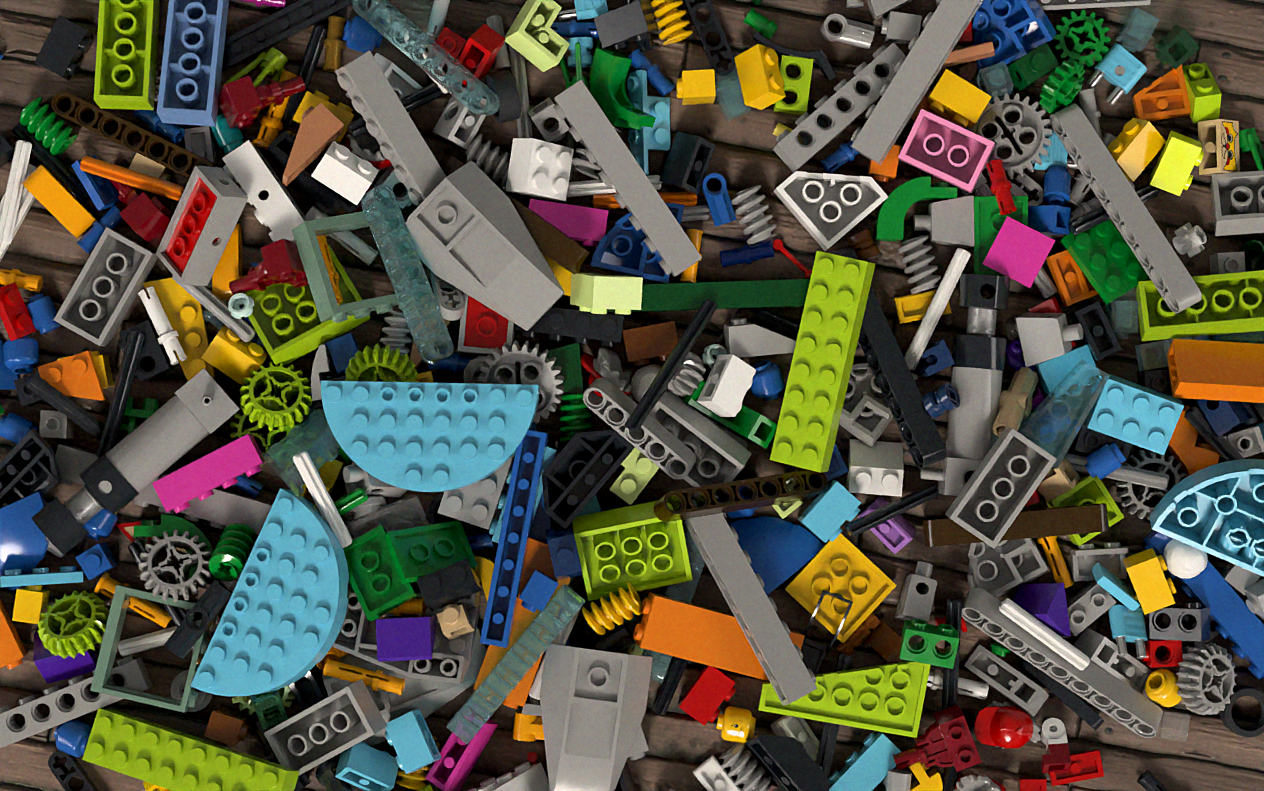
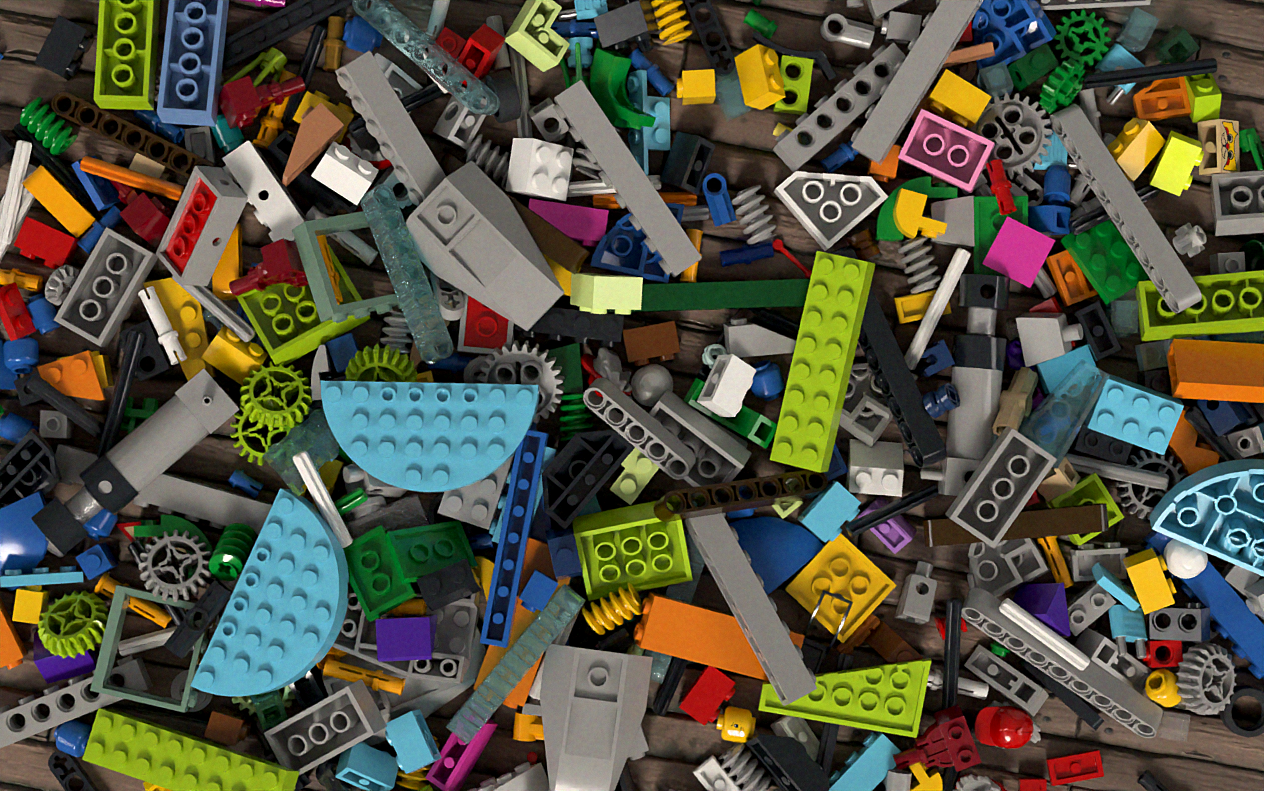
(47, 243): none -> red brick
(54, 289): none -> light grey gear
(208, 473): dark pink brick -> none
(238, 300): light aqua plate -> none
(455, 621): tan brick -> none
(671, 365): black axle -> none
(687, 376): light grey gear -> none
(909, 218): none -> yellow brick
(926, 650): green brick -> none
(1055, 738): leg -> none
(1104, 461): blue brick -> none
(1150, 73): none -> black axle

